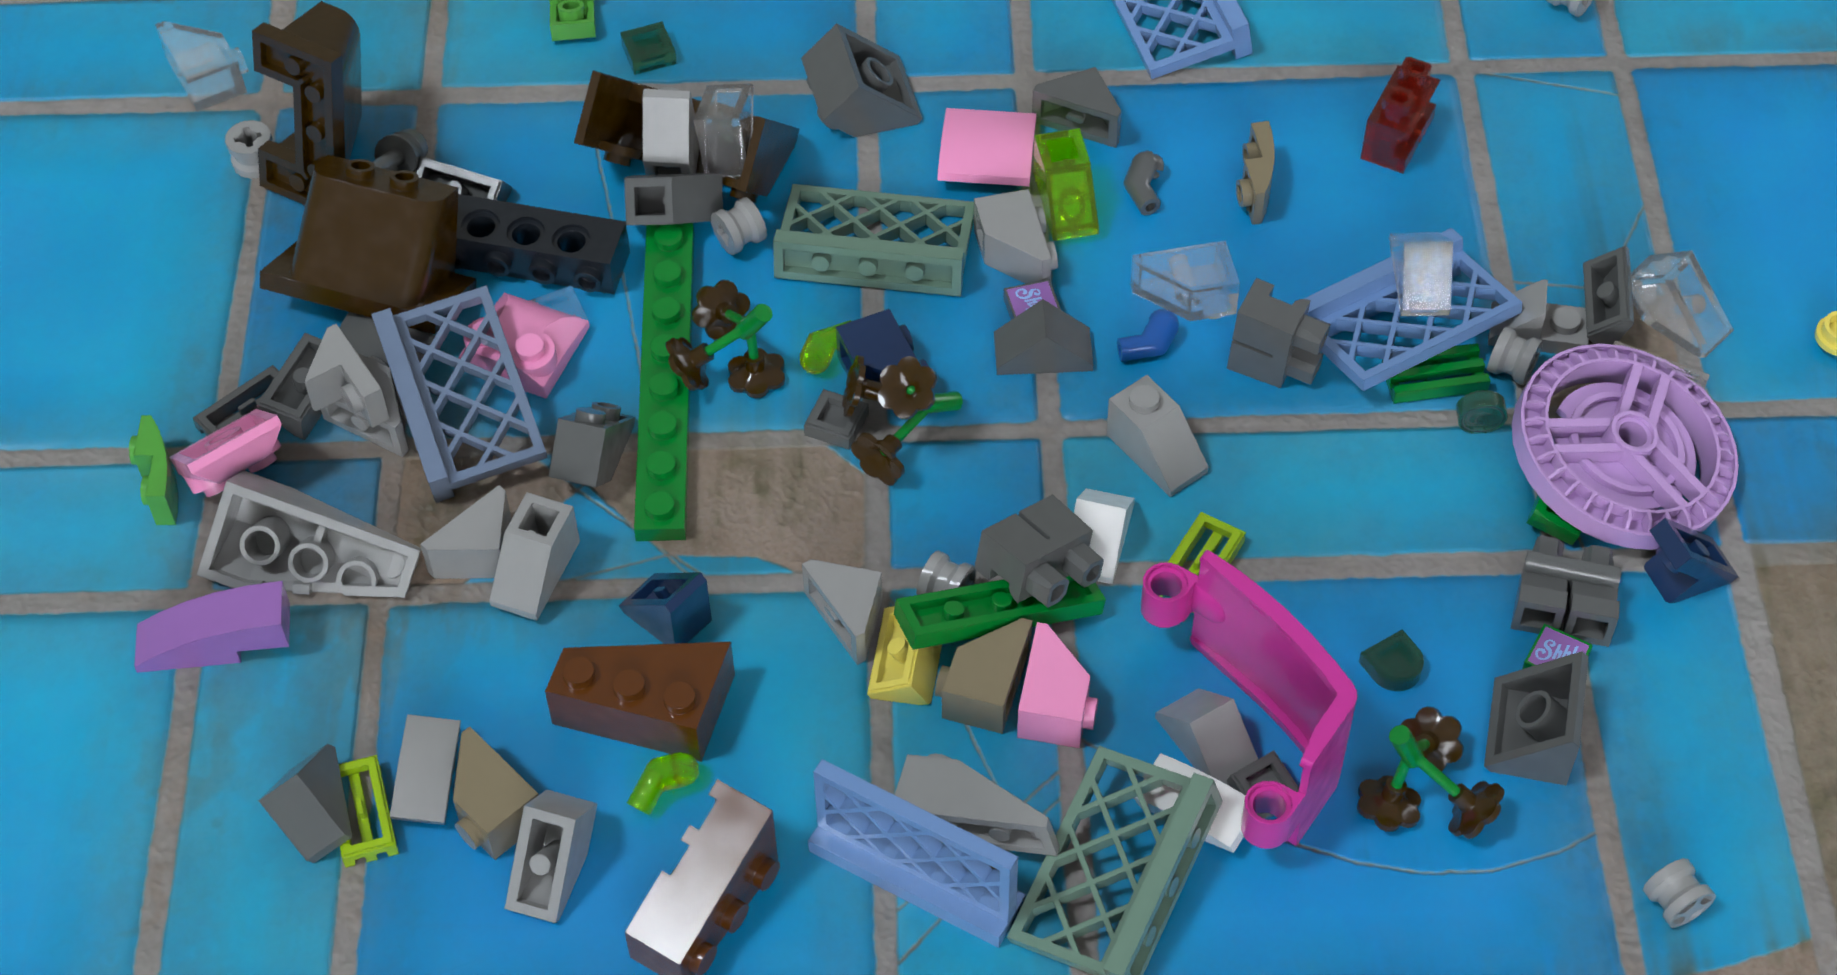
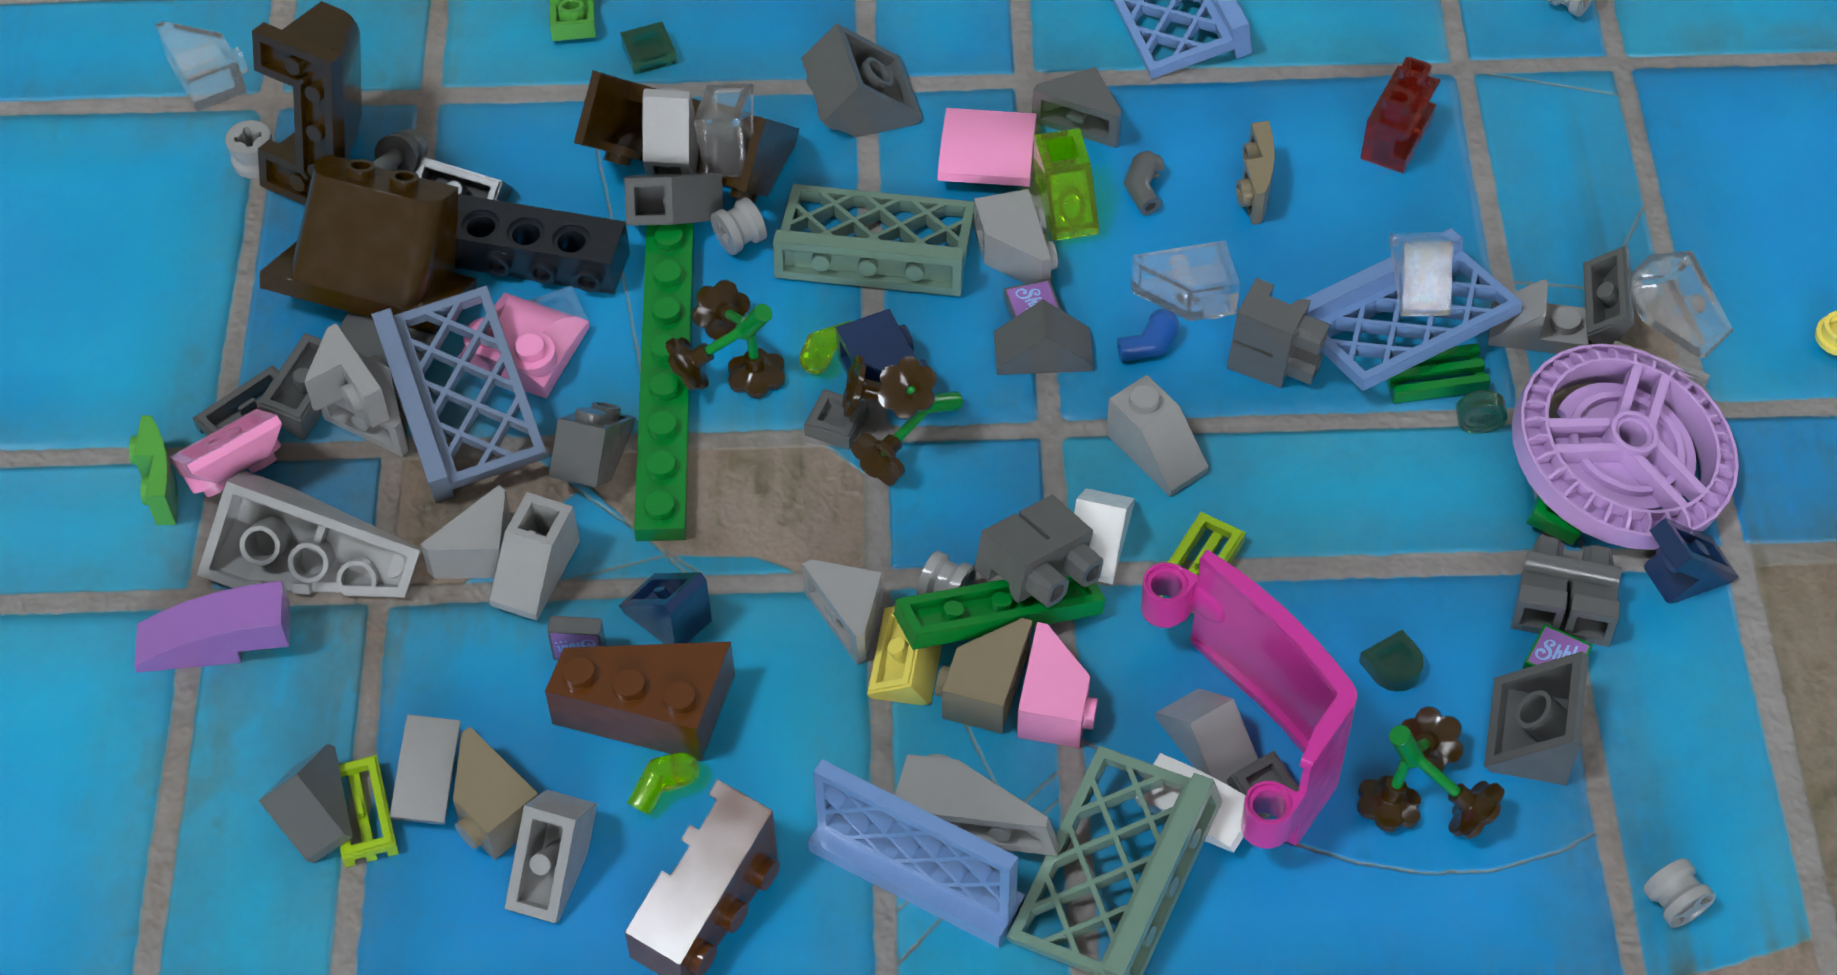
(574, 632): none -> dark grey tile
(1515, 355): light grey wheel -> none

